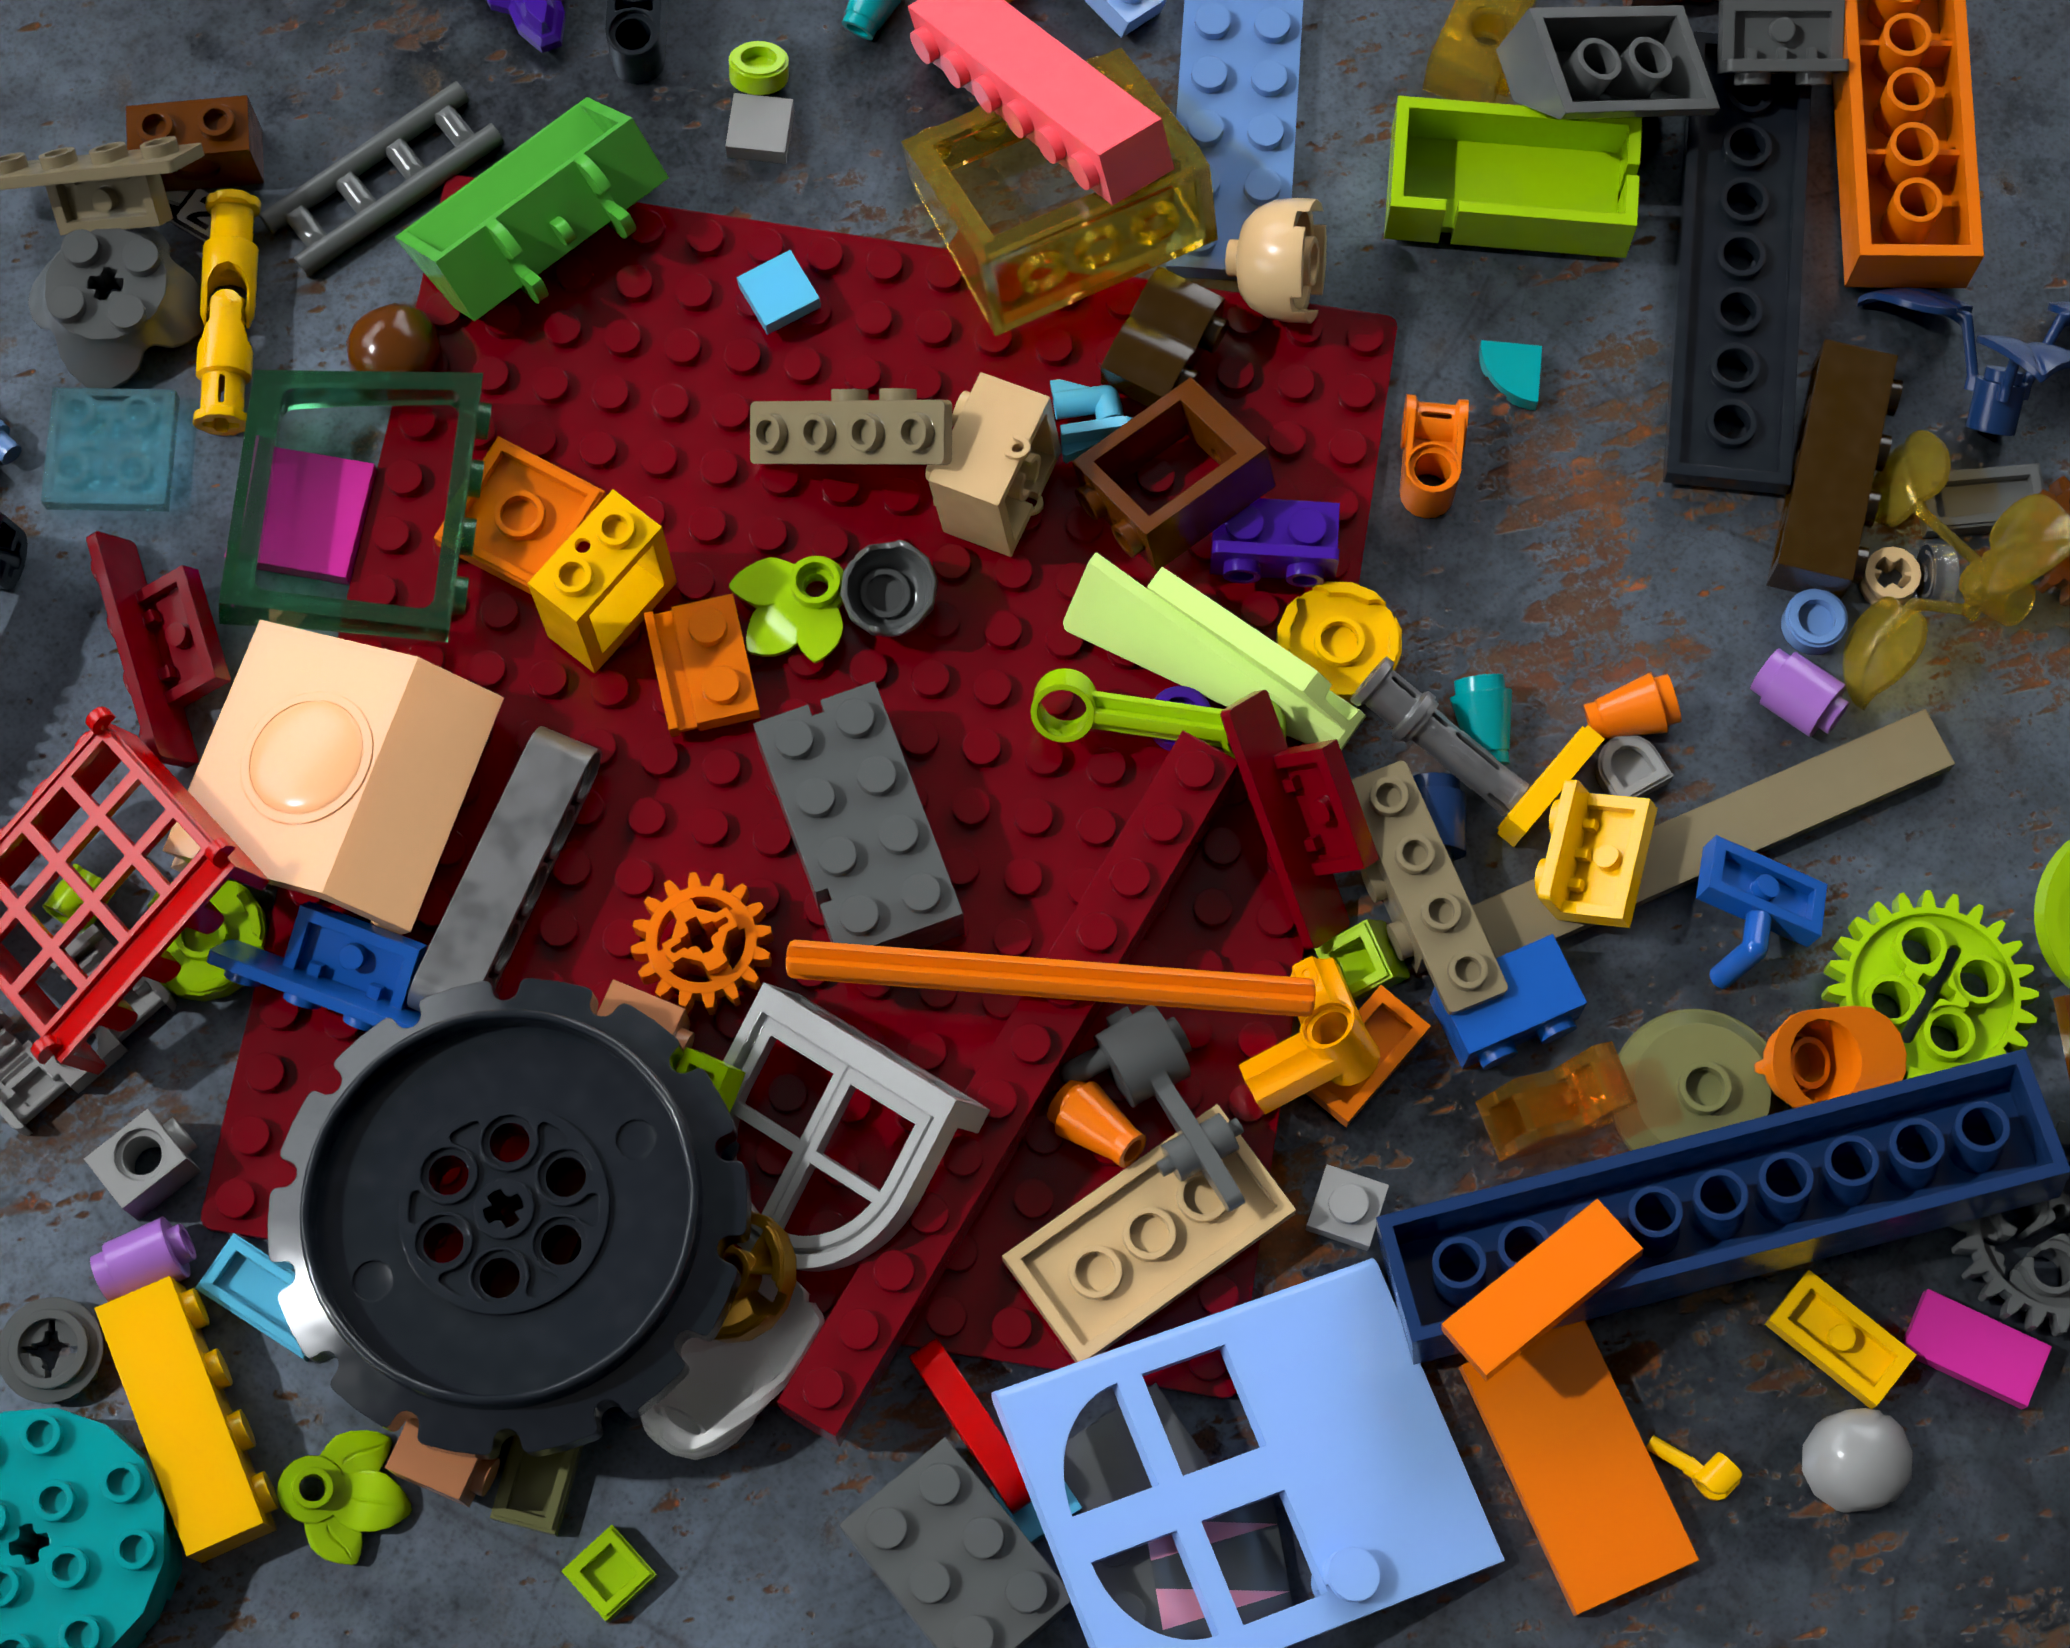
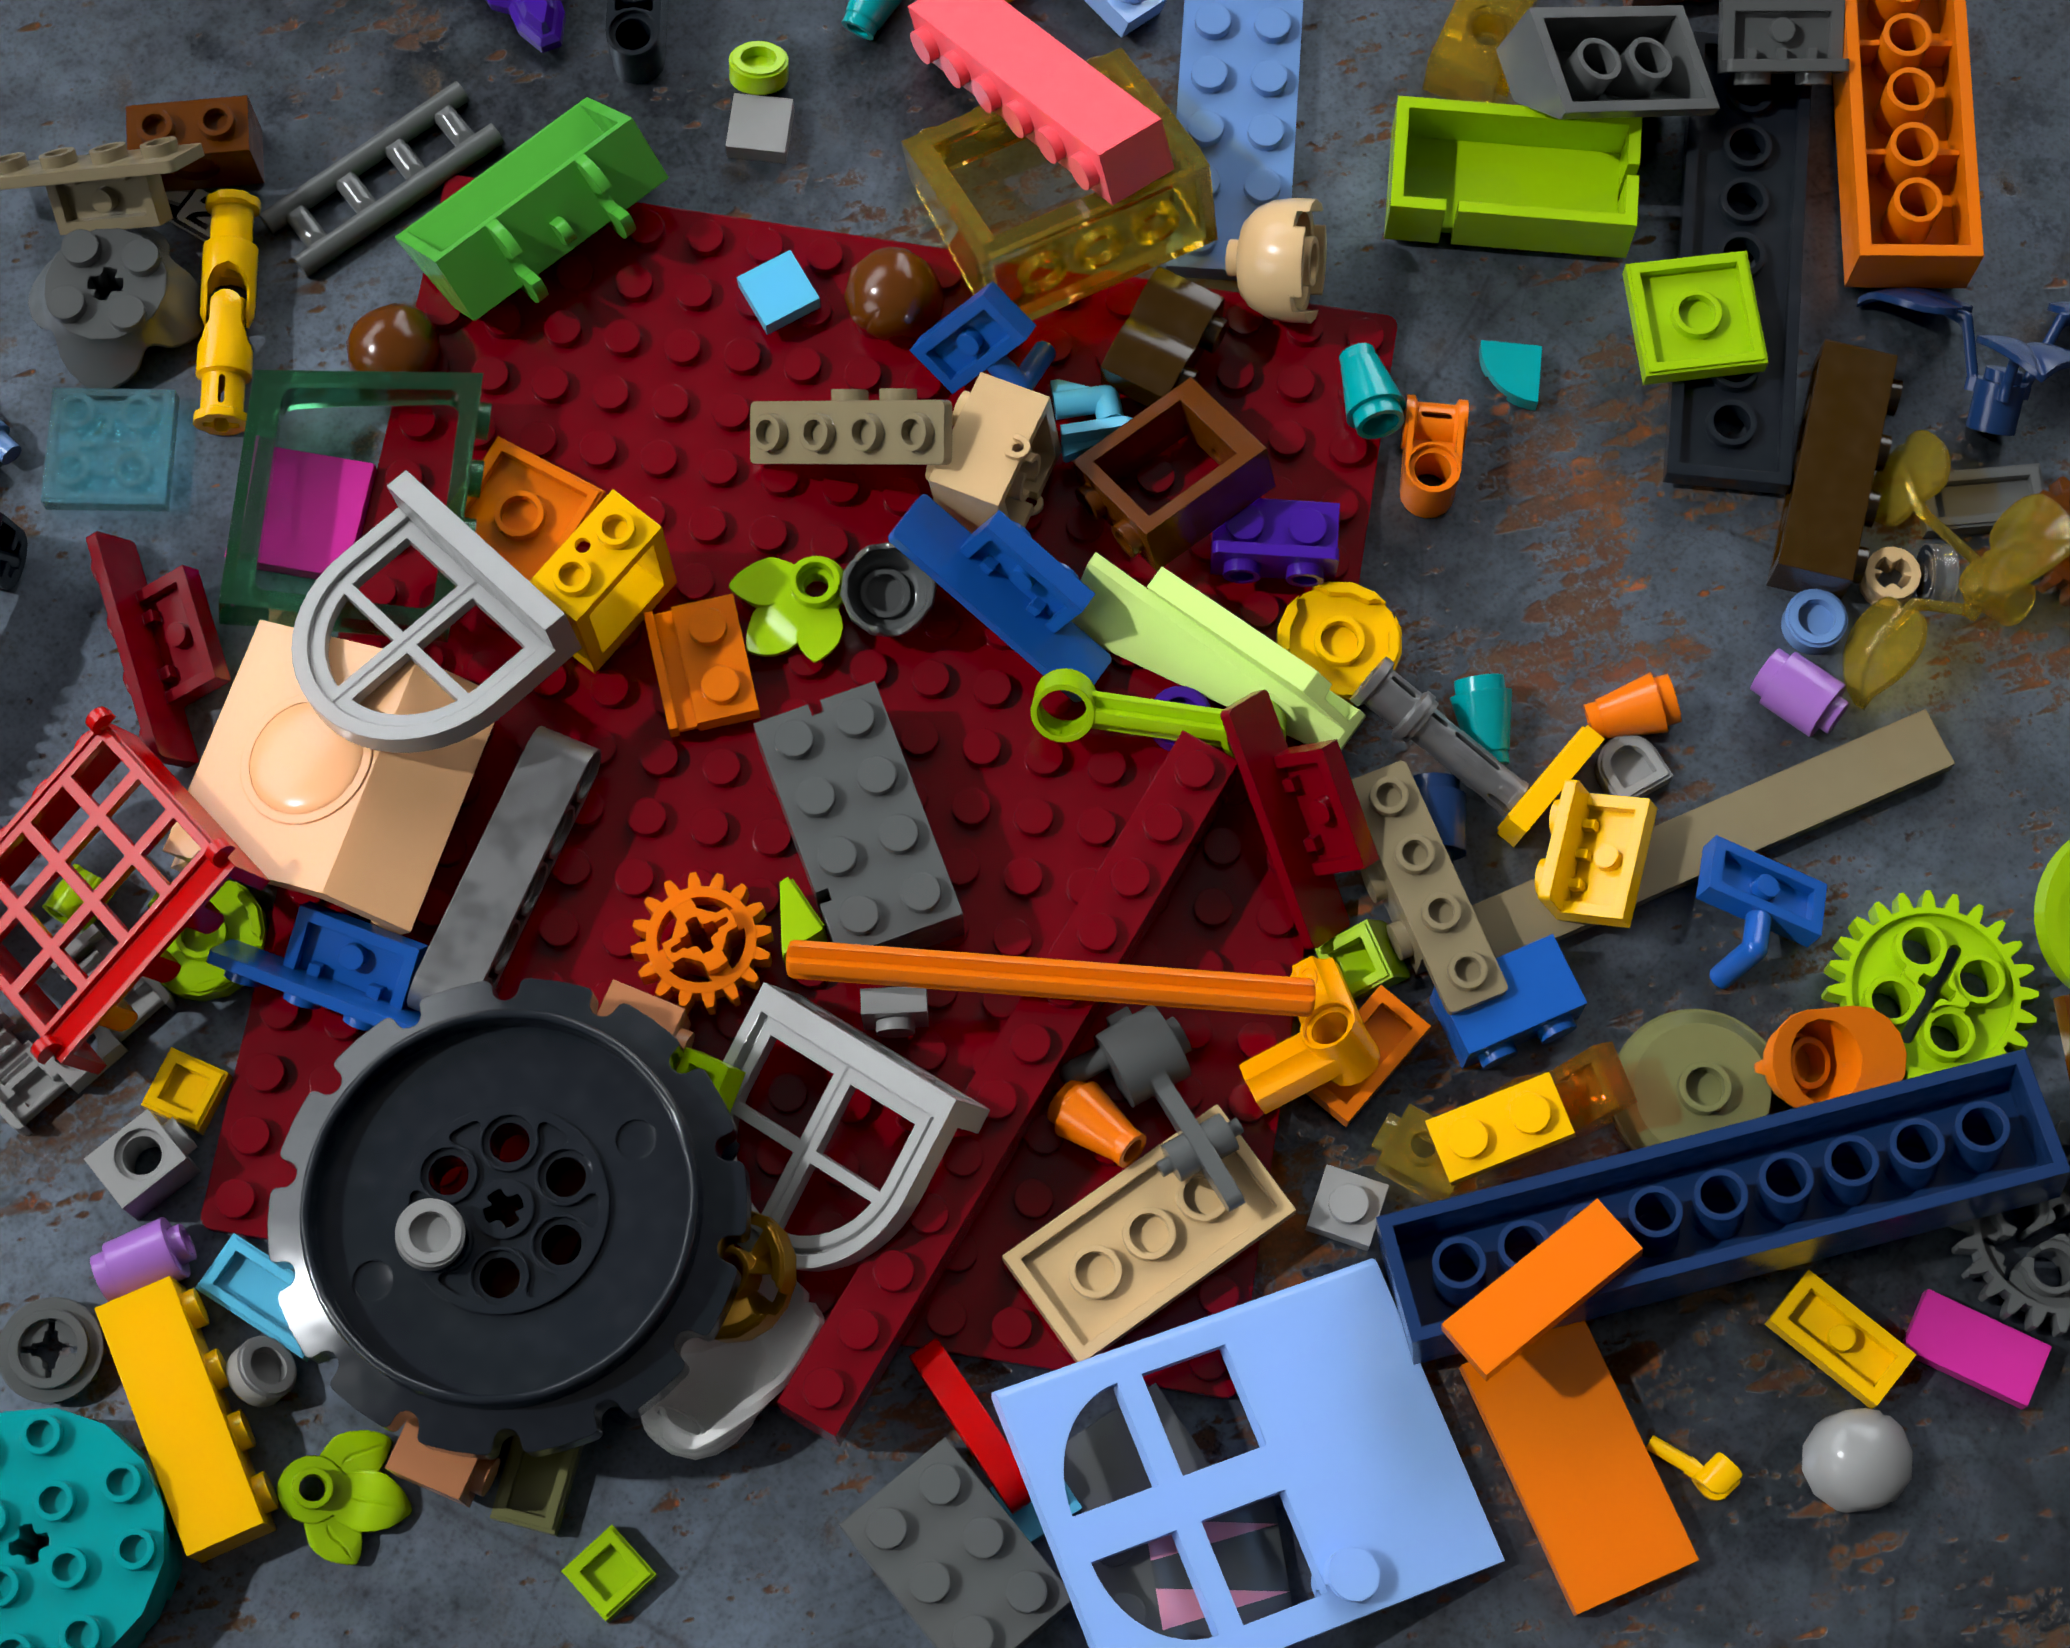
(187, 1090): none -> yellow tile
(261, 1371): none -> light grey tile
(430, 1234): none -> light grey tile
(480, 579): none -> window
(797, 917): none -> lime slope
(894, 294): none -> reddish brown hair
(894, 1010): none -> light grey plate
(979, 339): none -> blue plate
(1006, 585): none -> blue bracket
(1370, 395): none -> teal cone
(1399, 1161): none -> clear yellow brick
(1500, 1128): none -> yellow plate
(1695, 317): none -> lime tile

